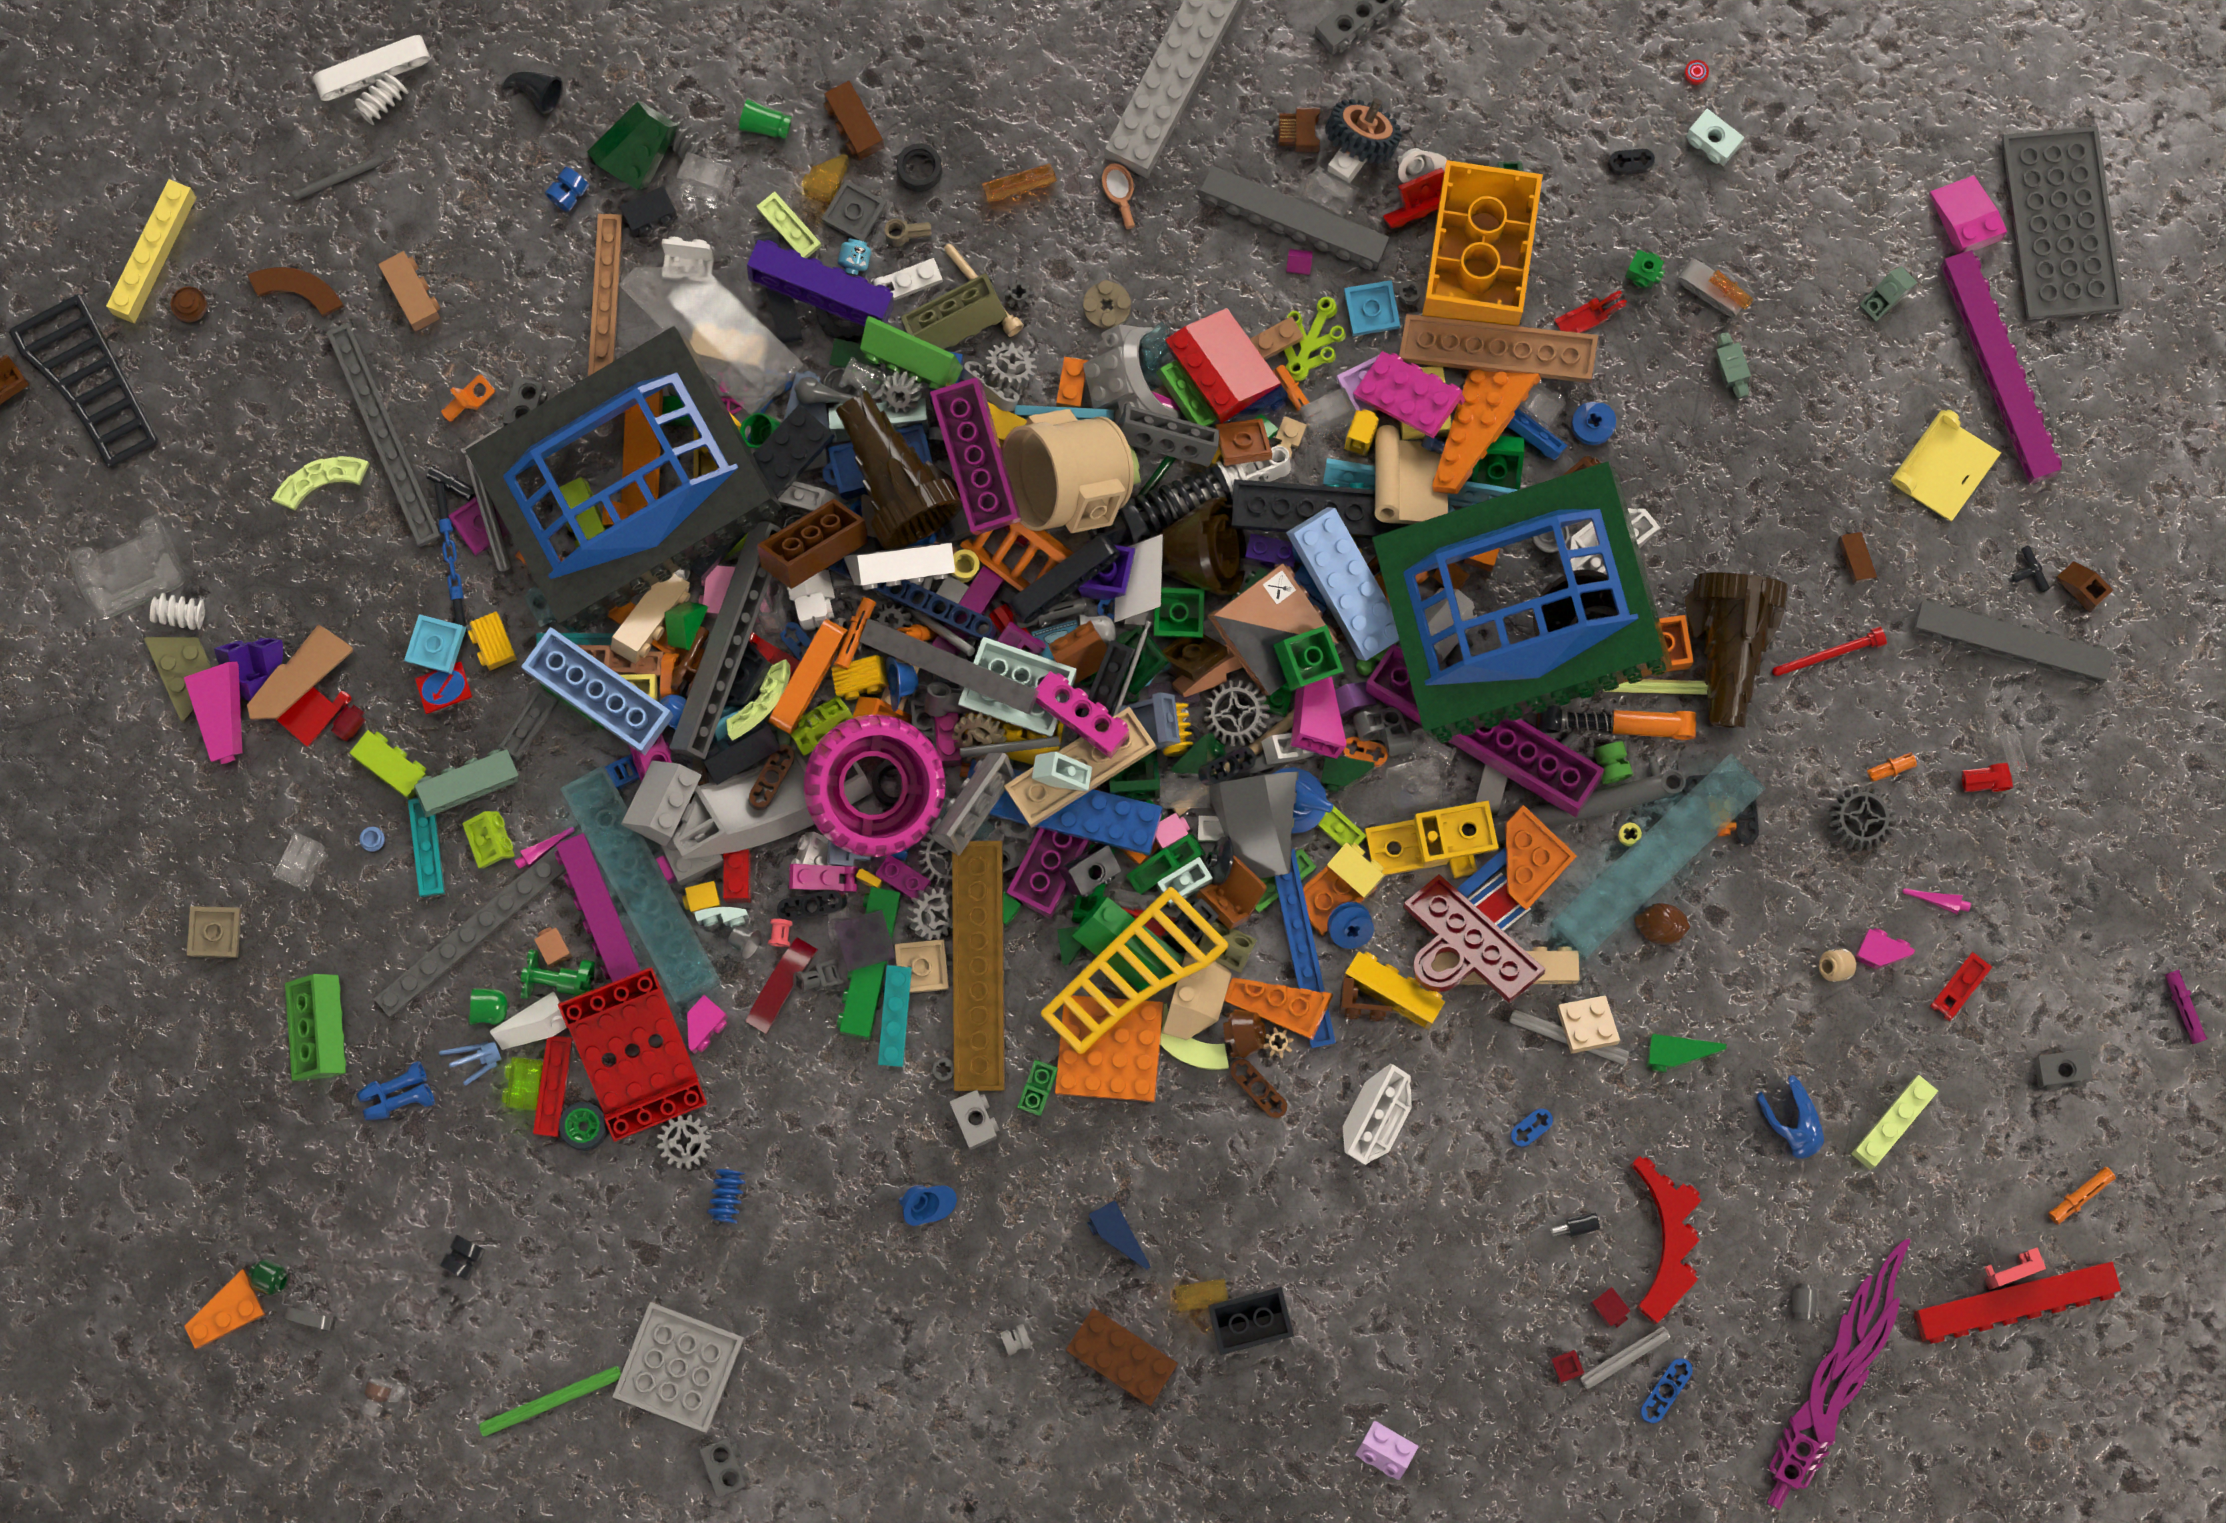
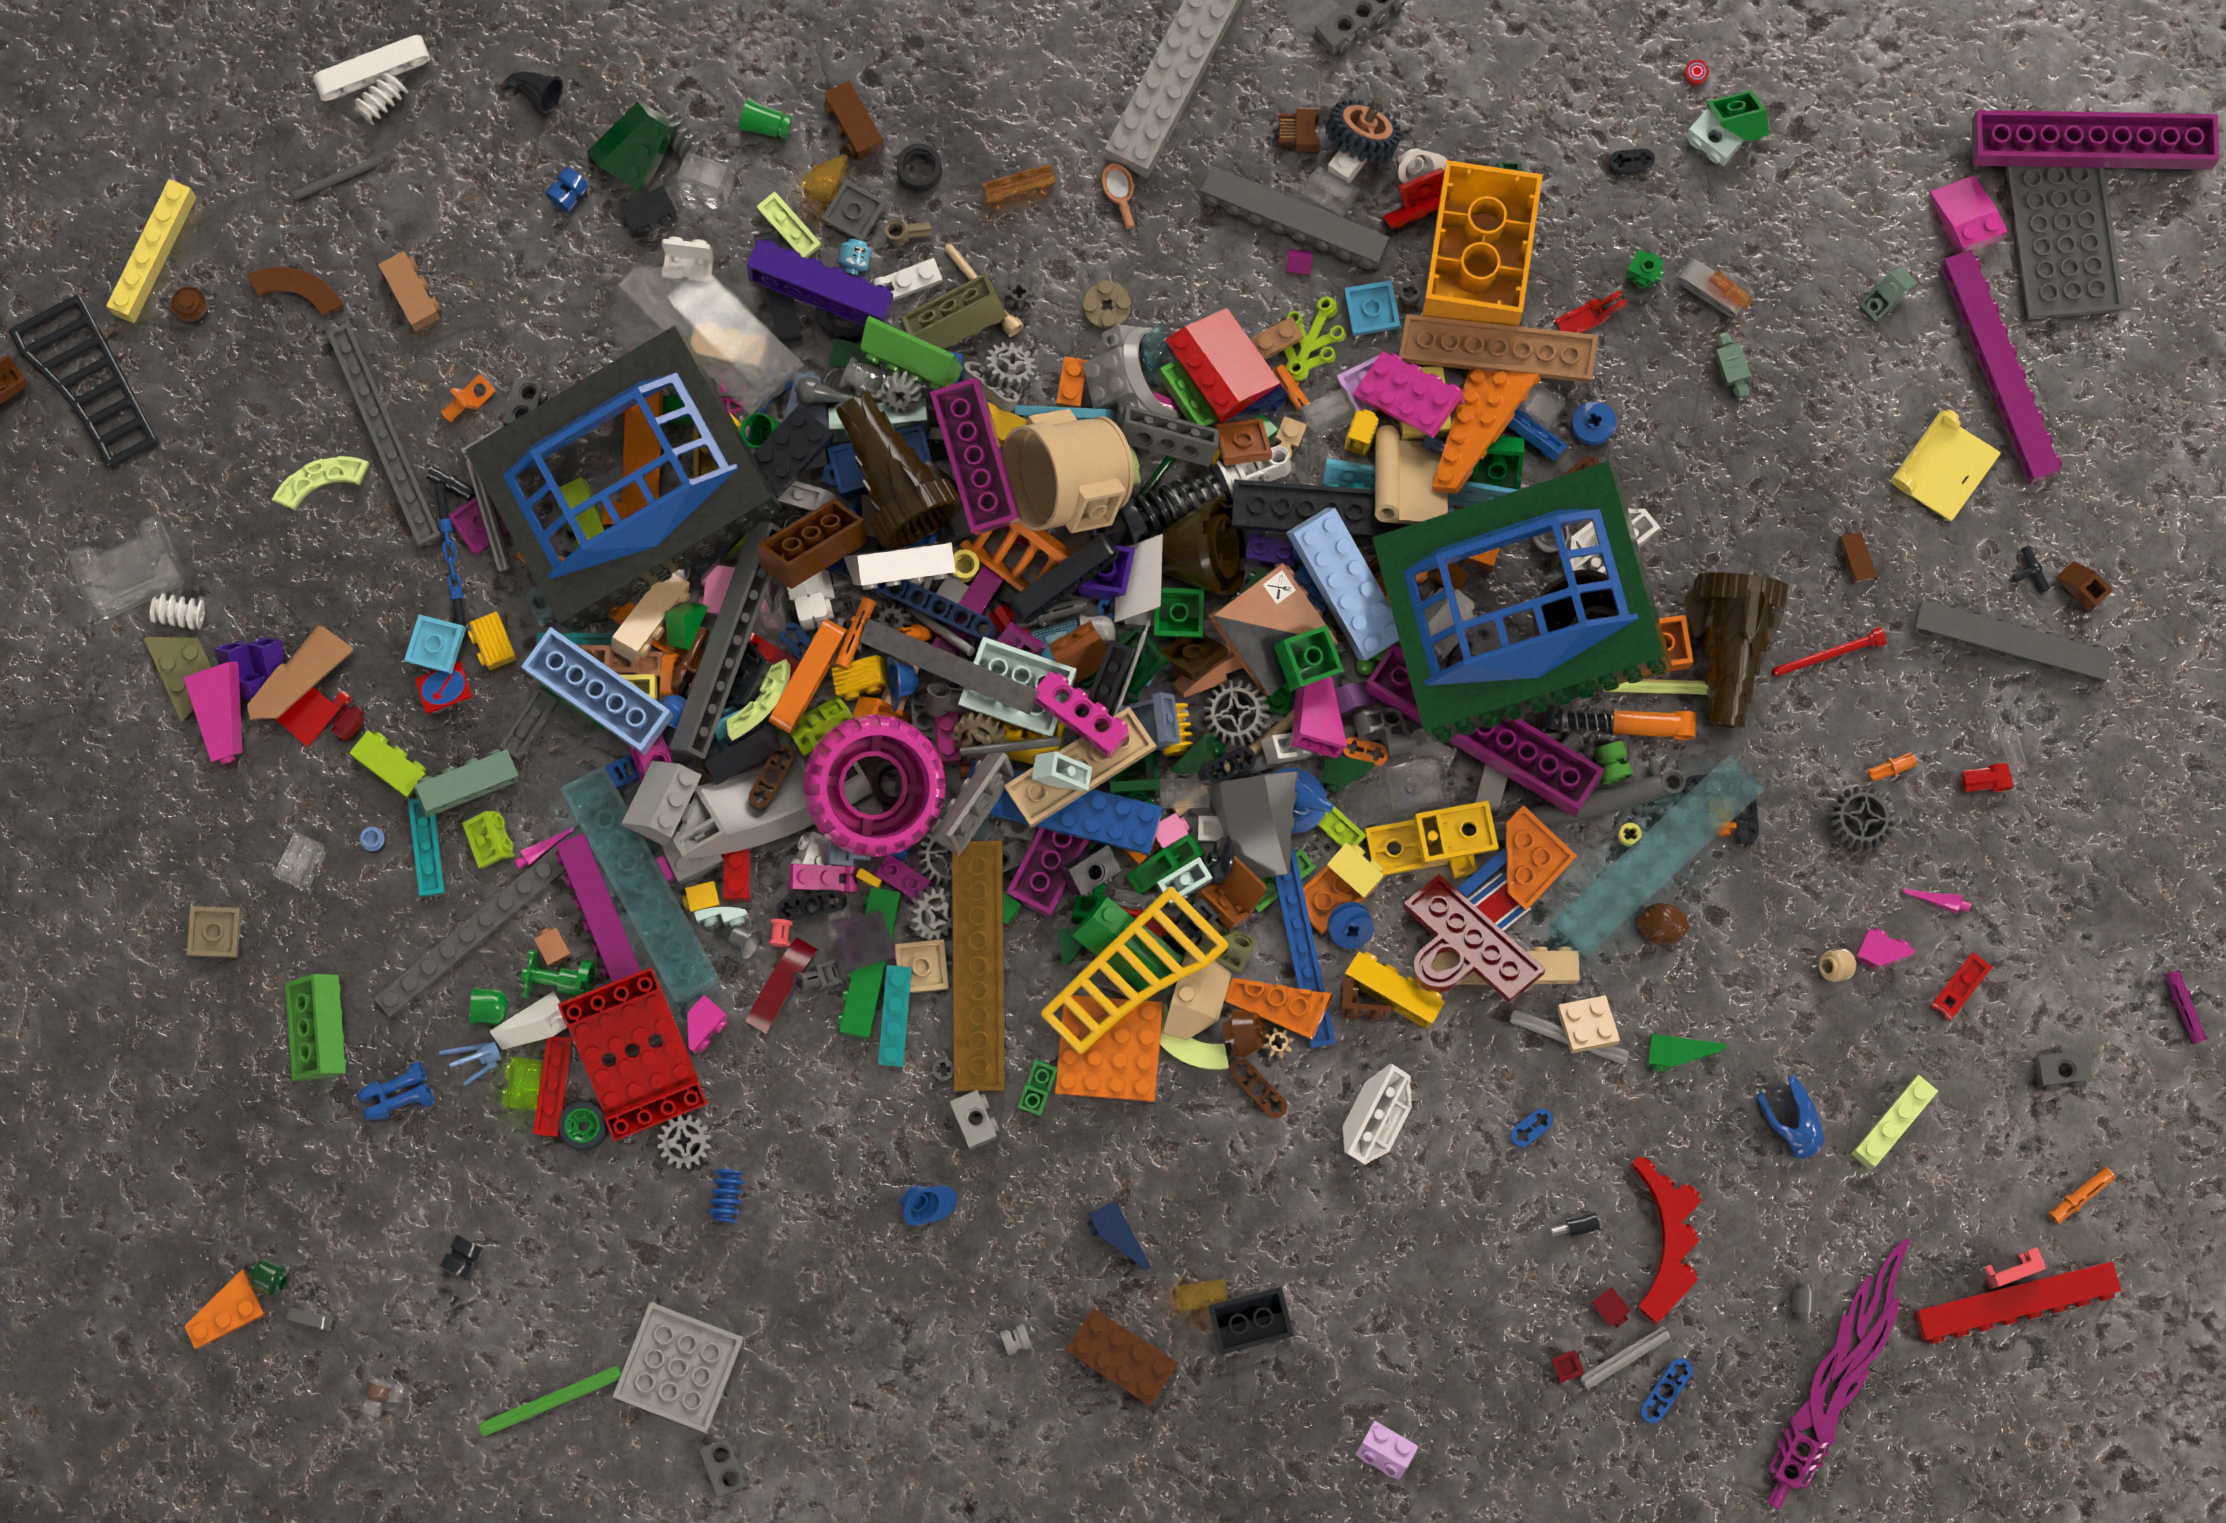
(605, 291): medium nougat plate -> none
(1741, 115): none -> green slope
(2095, 139): none -> magenta brick

